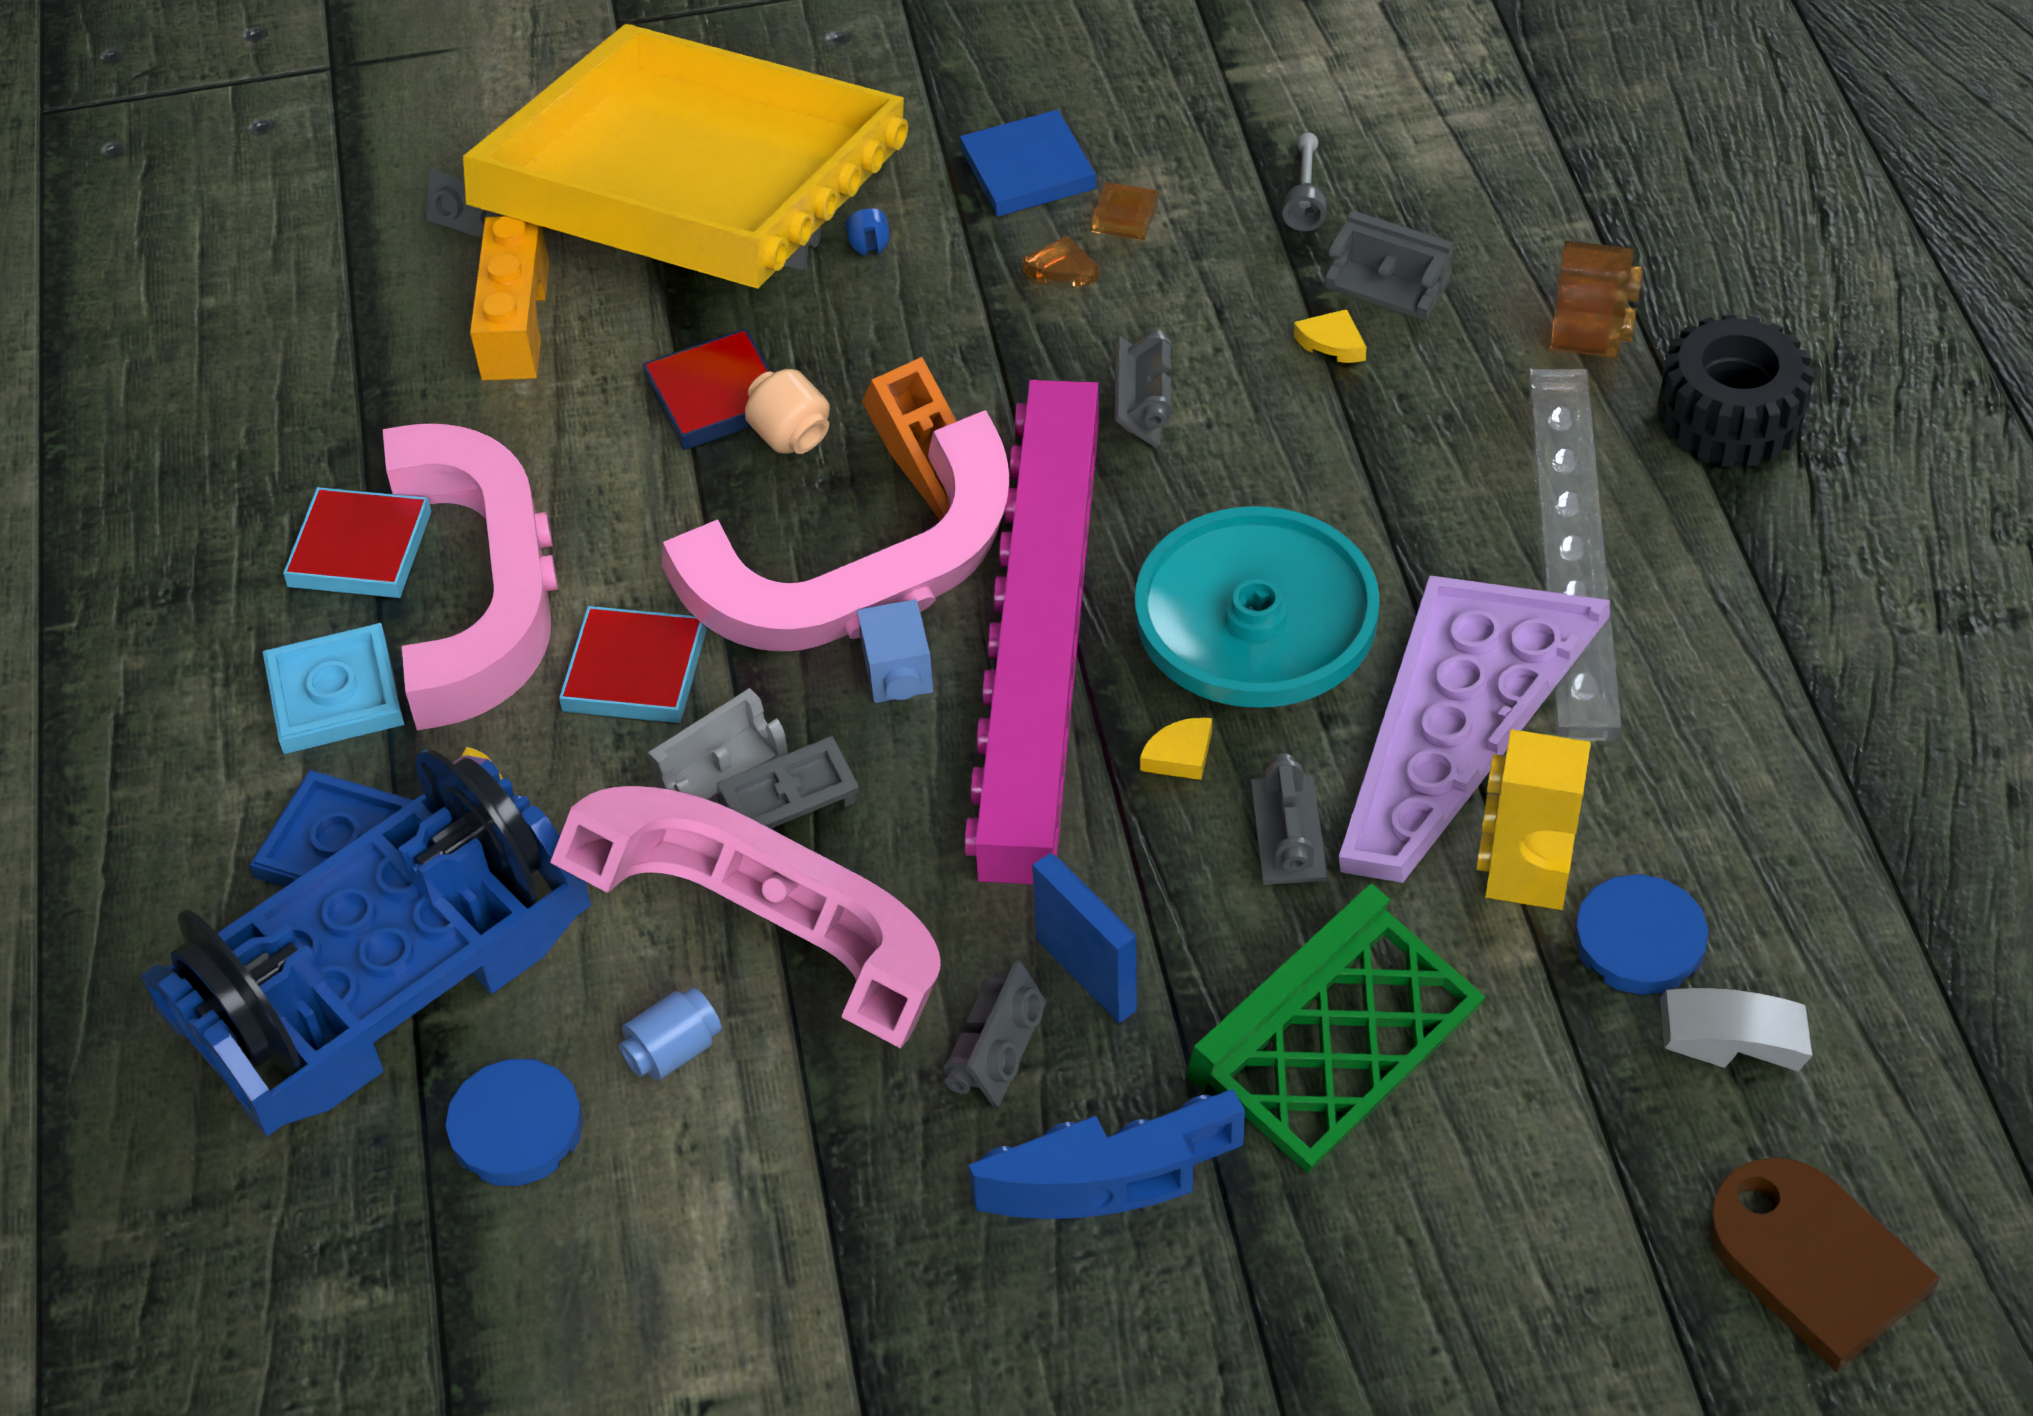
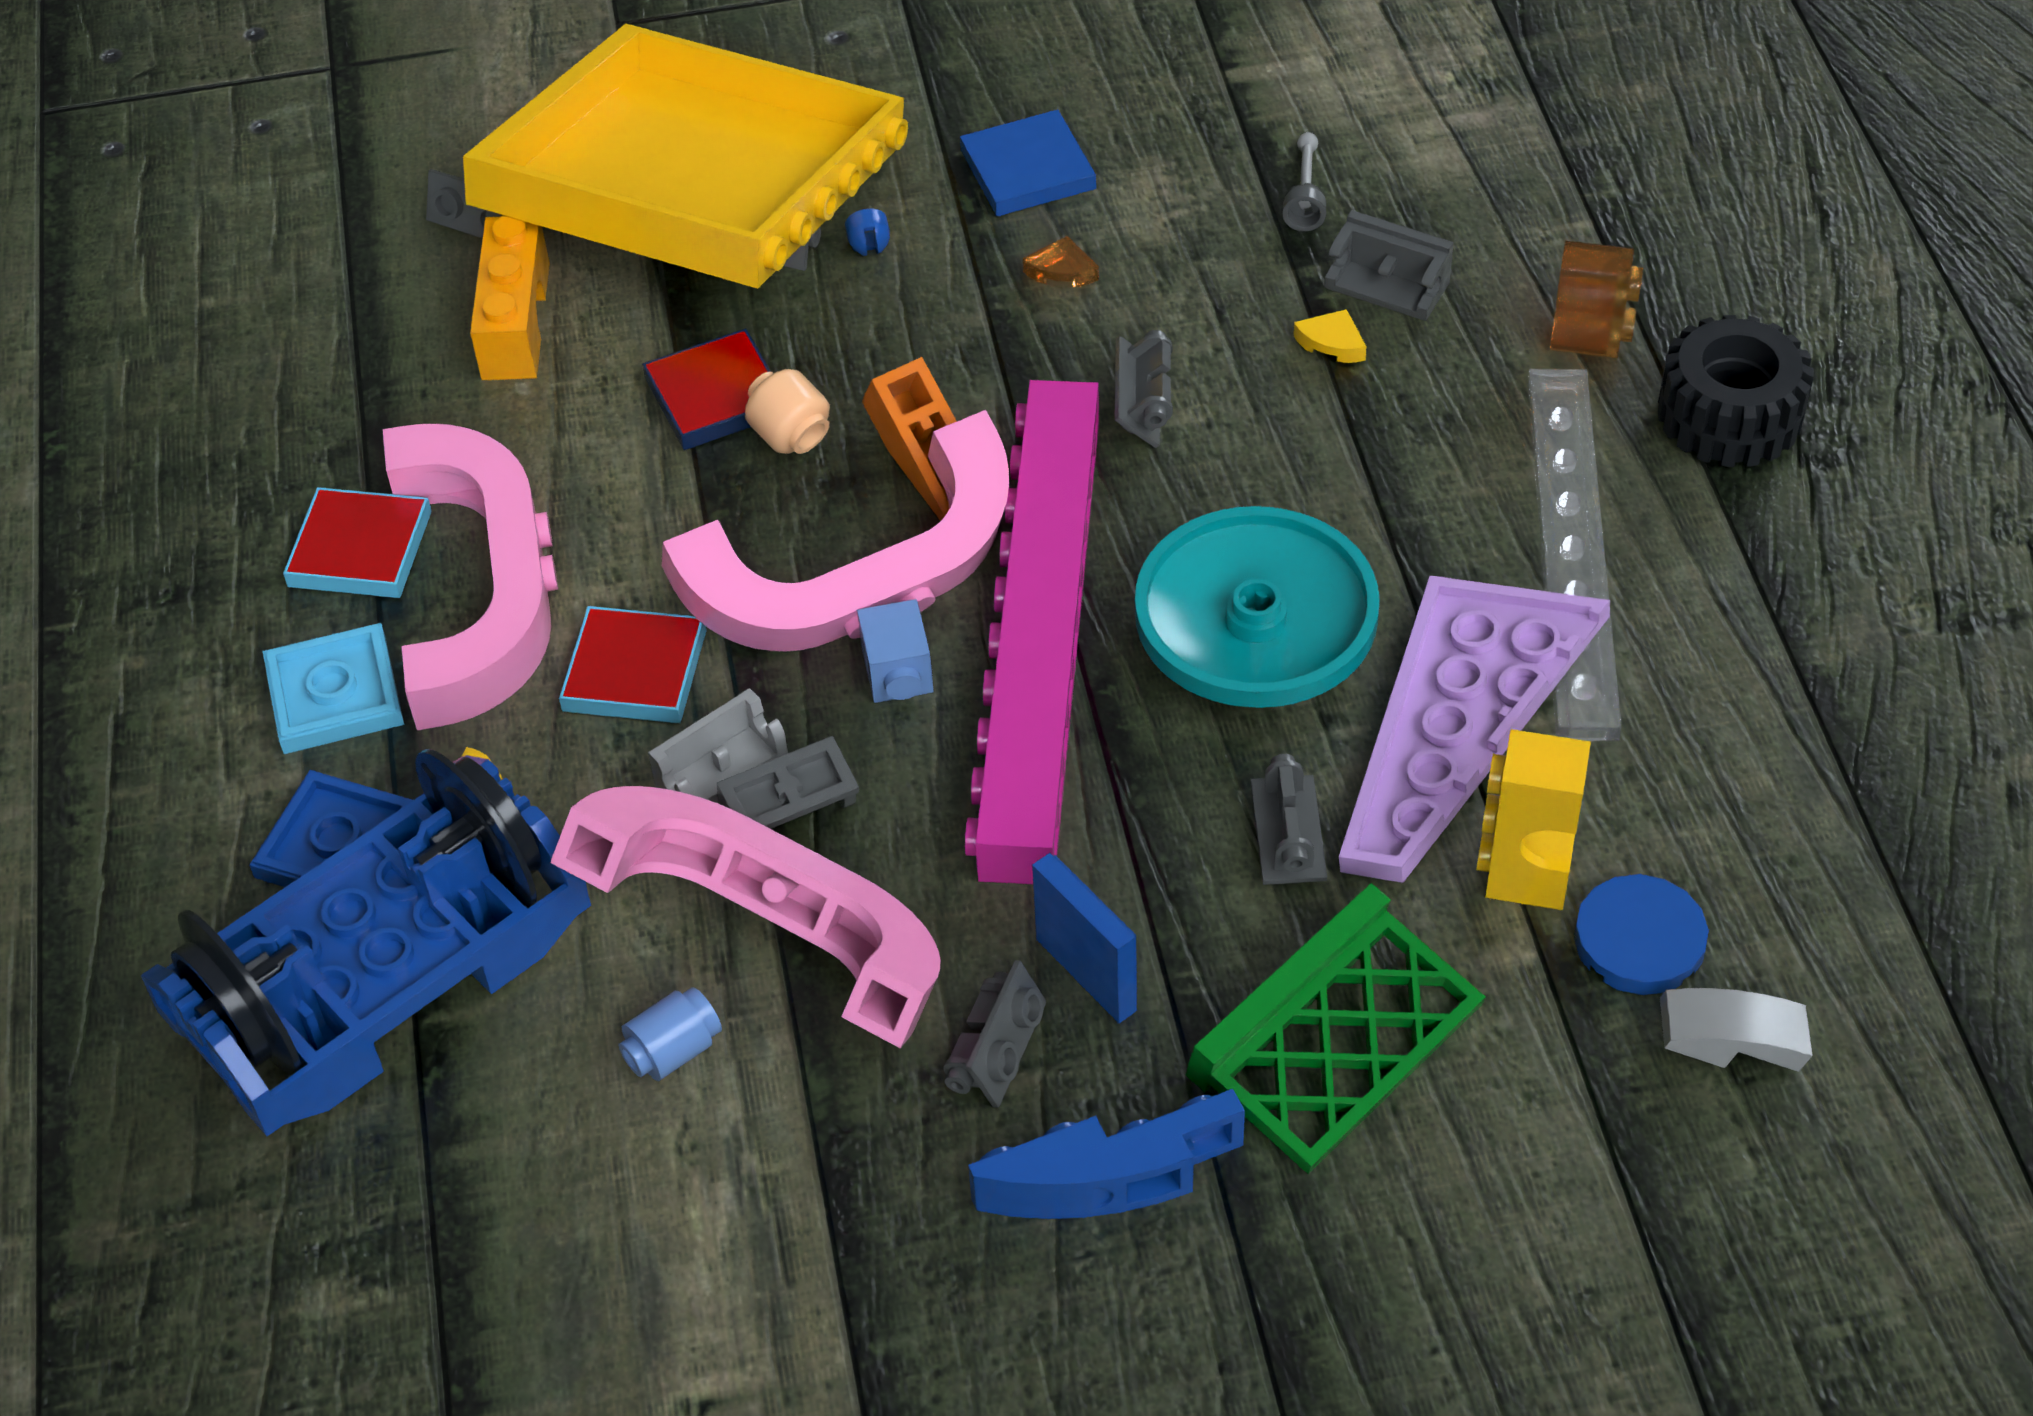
(514, 1122): blue tile -> none
(1125, 211): clear orange tile -> none
(1178, 749): yellow tile -> none
(1816, 1257): reddish brown tile -> none

